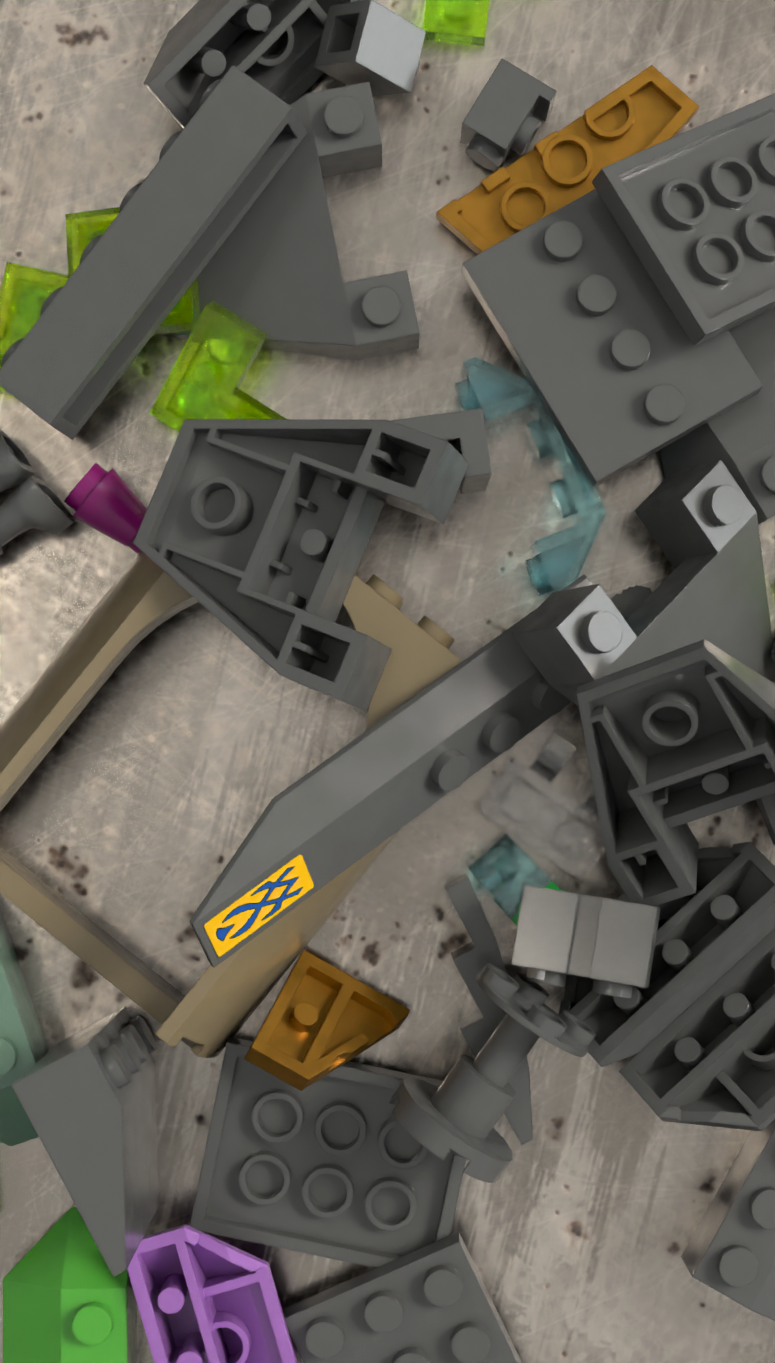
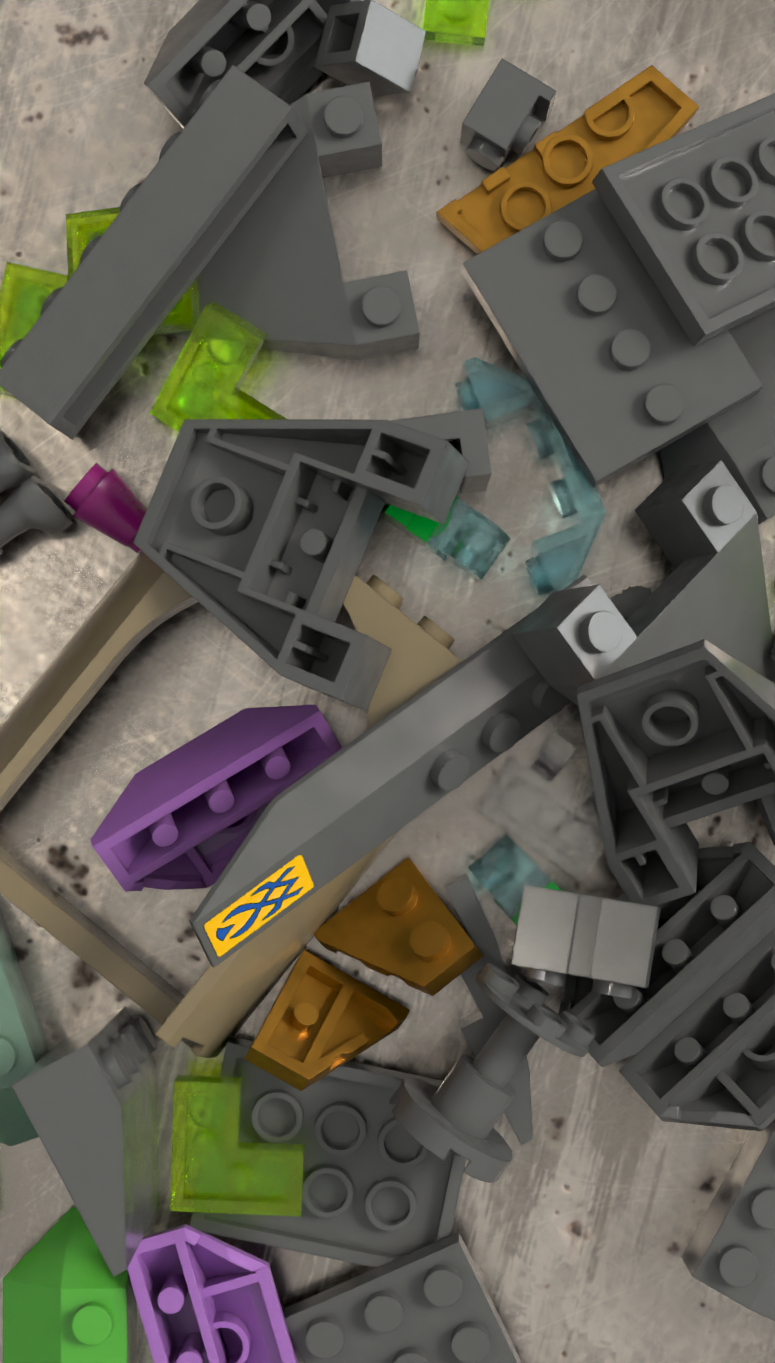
(199, 803): none -> medium lavender wedge
(217, 1170): none -> clear neon green plate
(402, 932): none -> pearl gold wing
(464, 539): none -> clear light blue leg

